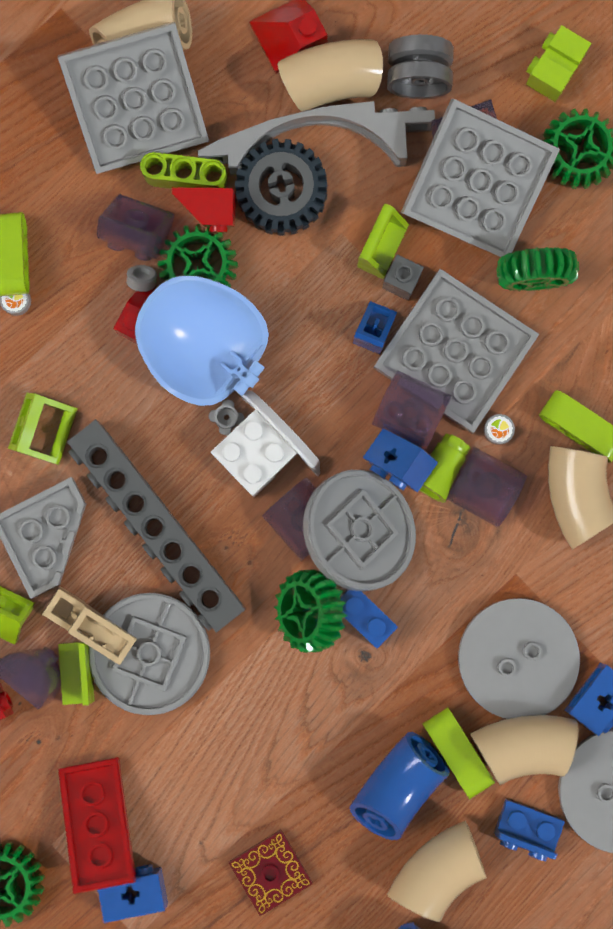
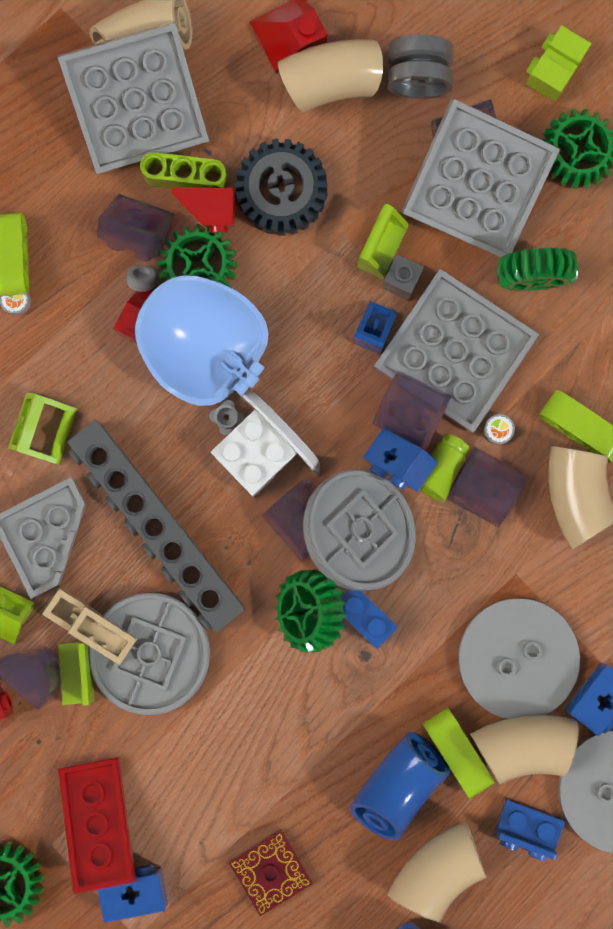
(384, 129): light grey slope -> none

